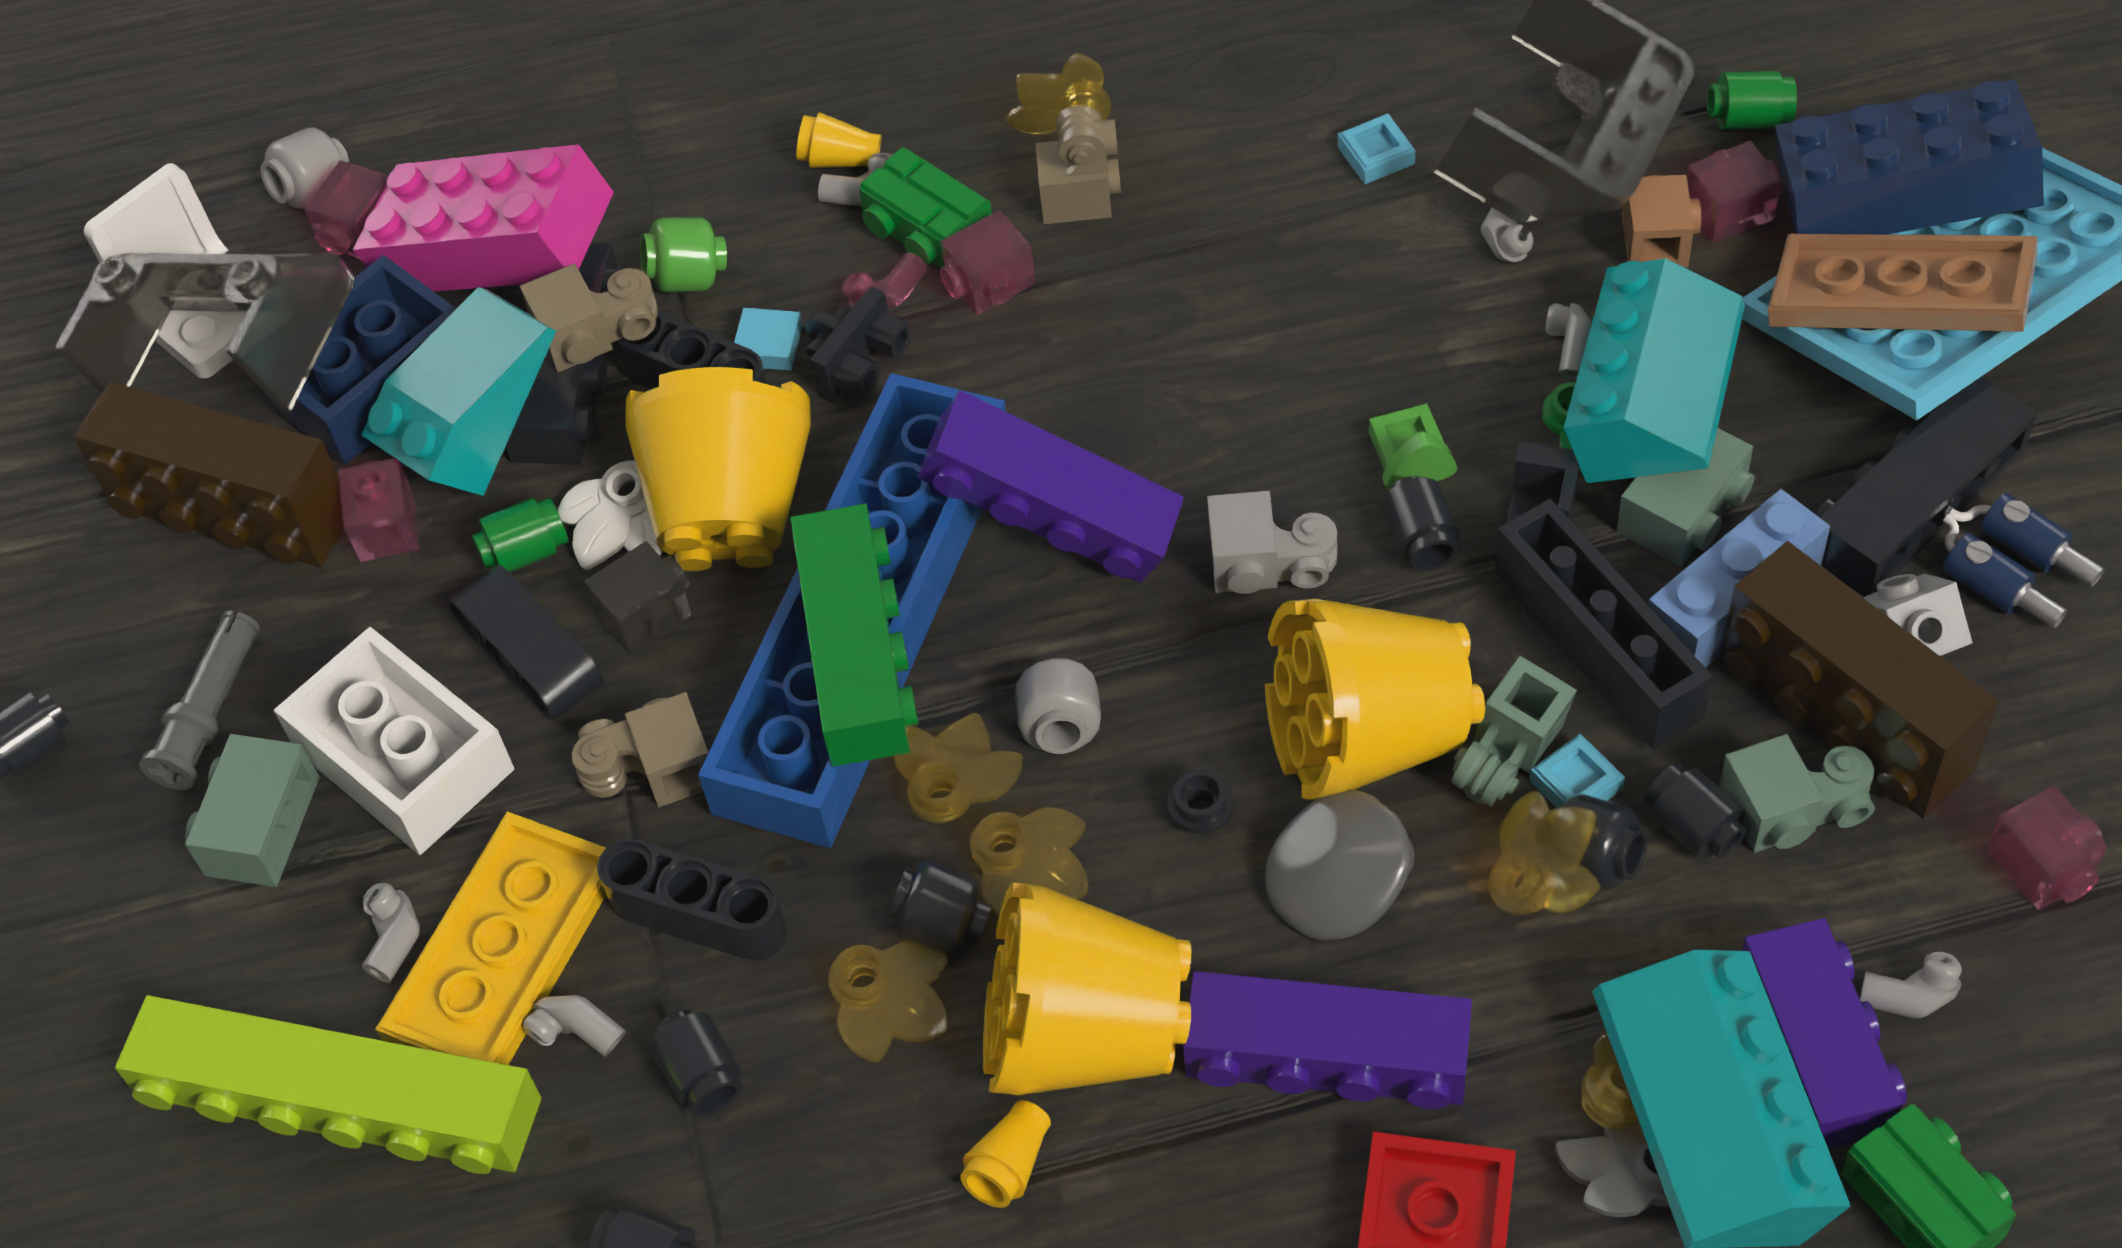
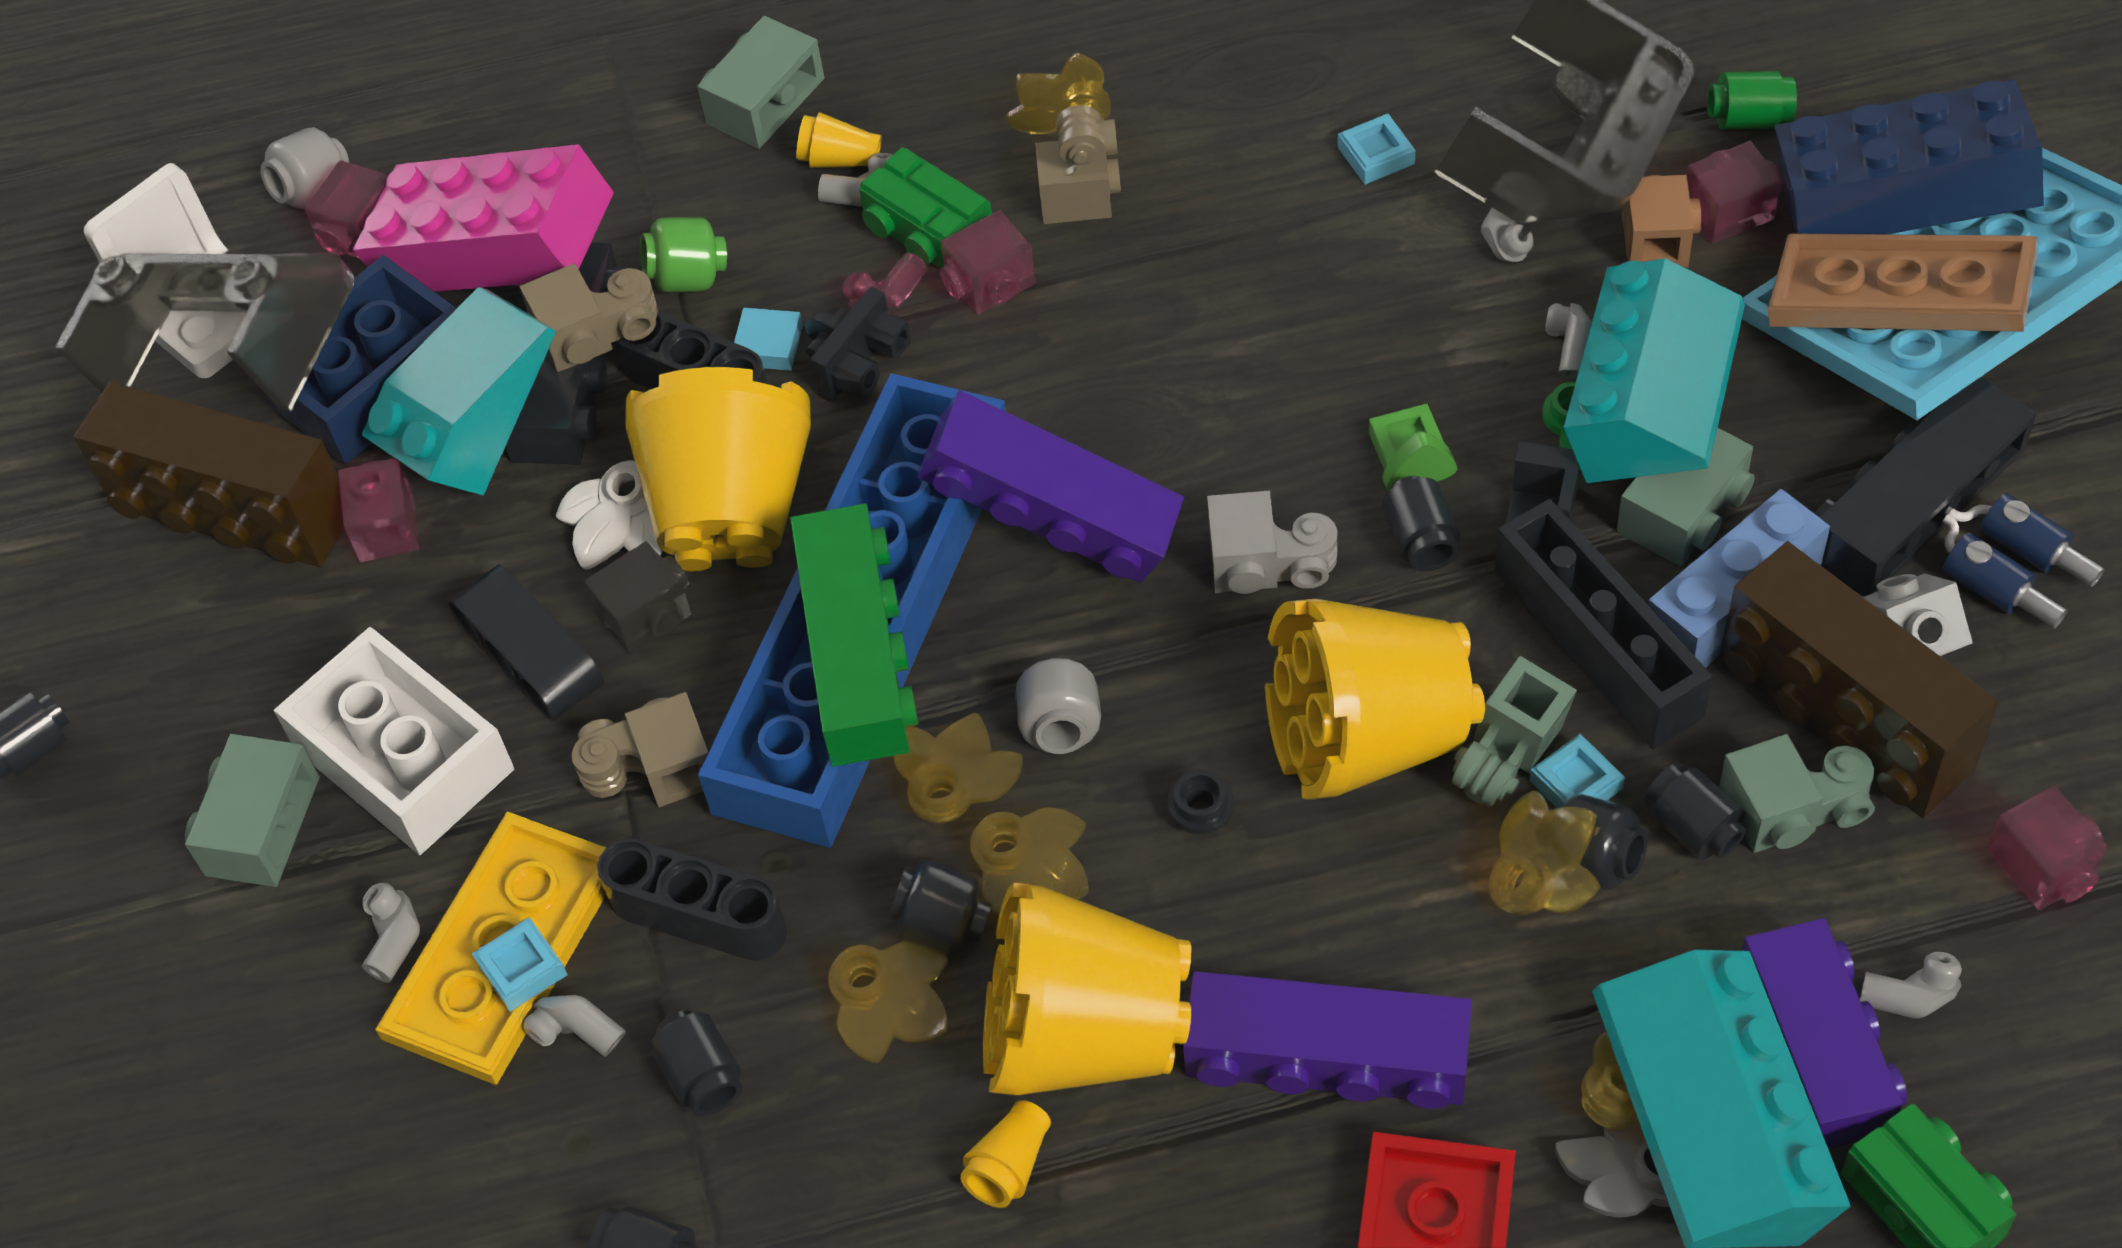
(193, 721): dark grey pin -> none
(329, 1085): lime brick -> none
(519, 964): none -> medium azure tile
(520, 534): green brick -> none
(761, 81): none -> sand green brick
(1338, 866): dark grey piece -> none

